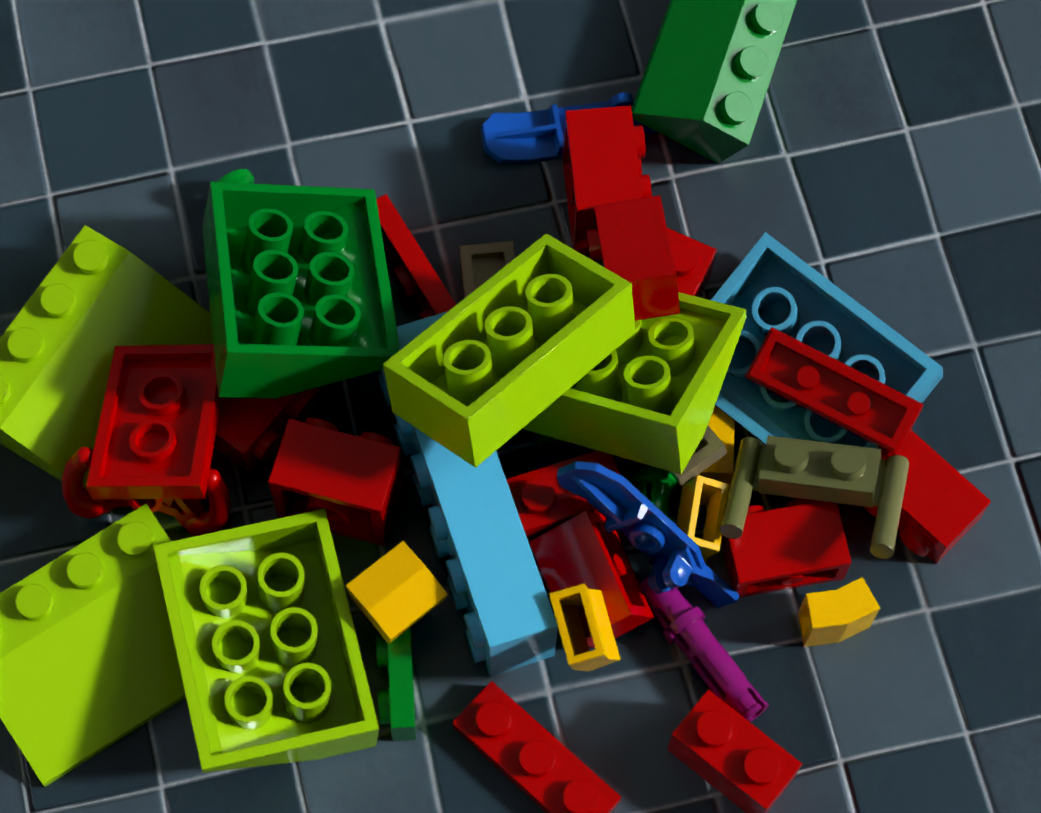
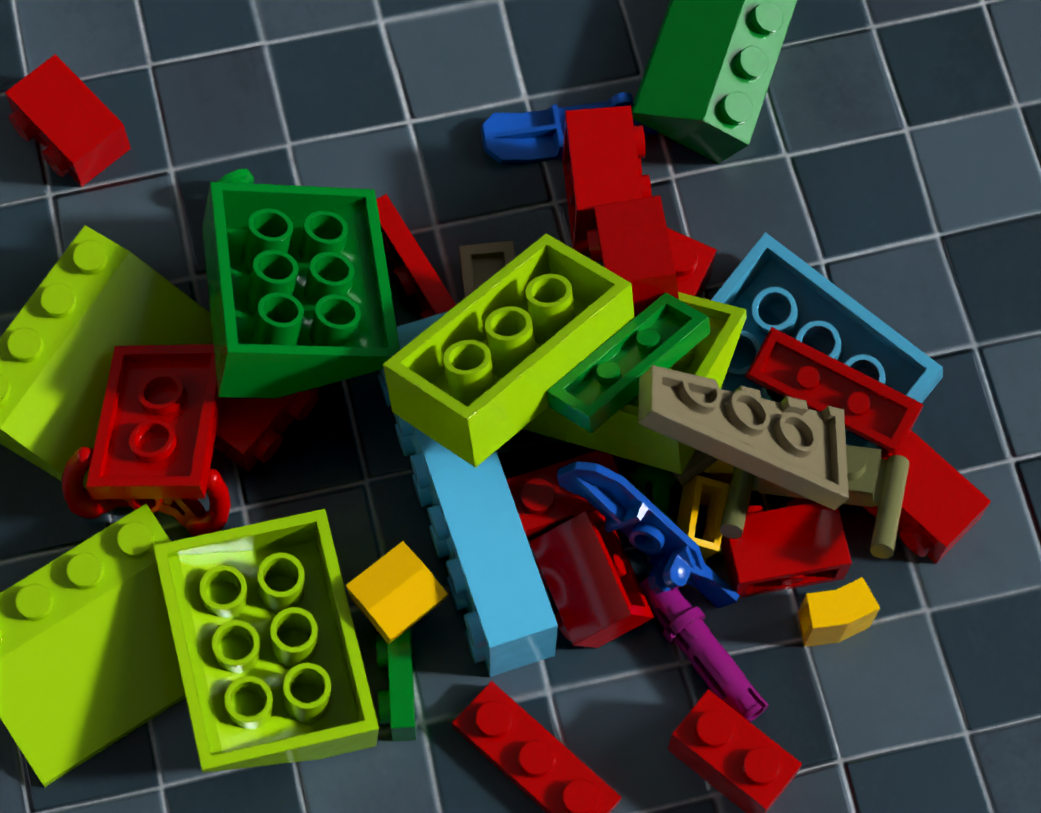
(67, 121): none -> red brick
(339, 472): red brick -> none
(571, 629): yellow piece -> none
(612, 372): none -> green plate
(761, 436): none -> dark tan wing

